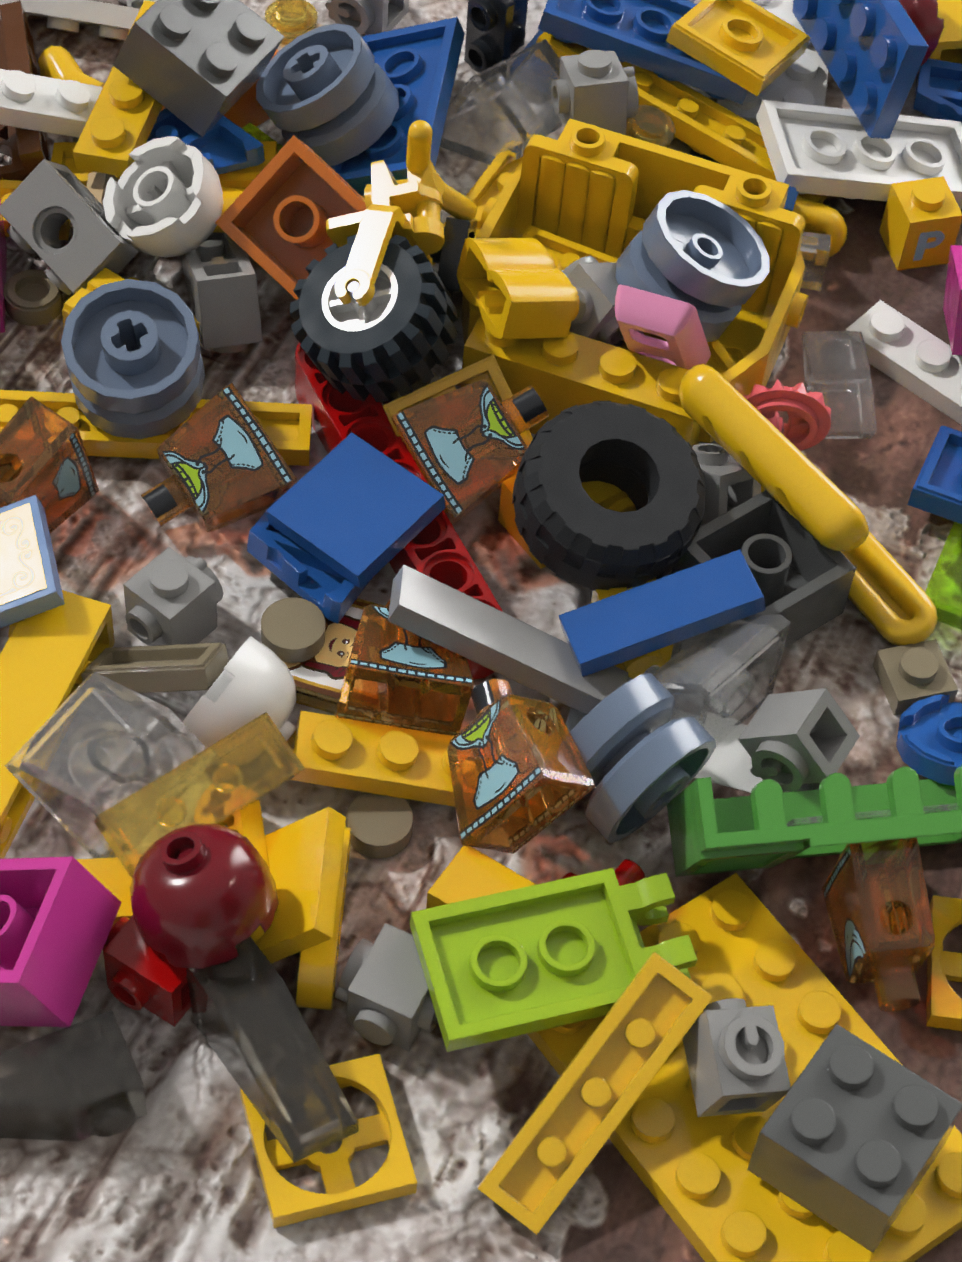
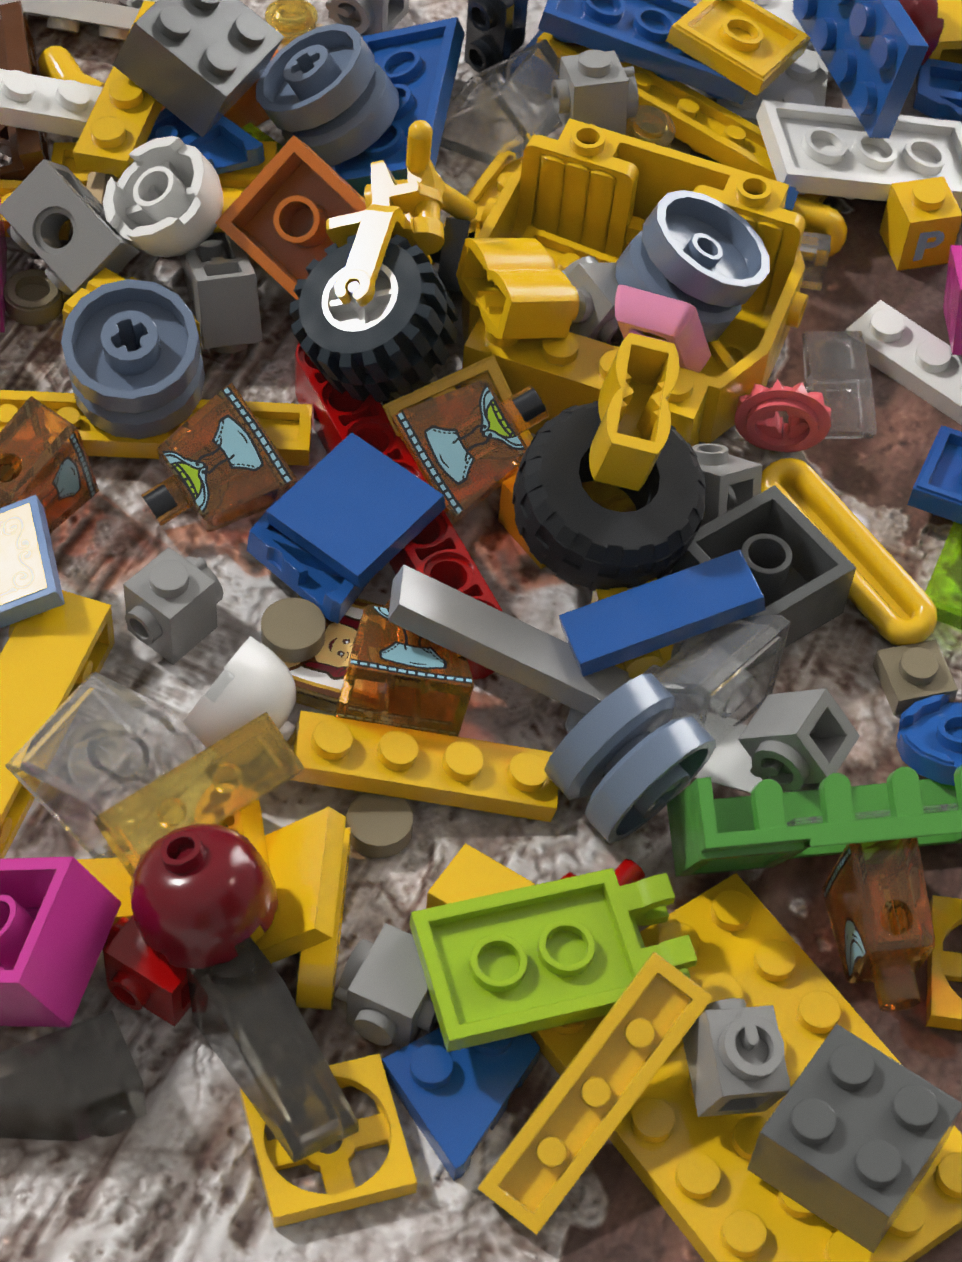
(162, 666): dark tan tile -> none
(459, 1091): none -> blue wing
(513, 769): clear orange torso -> none
(634, 412): none -> yellow brick
(772, 460): yellow piece -> none

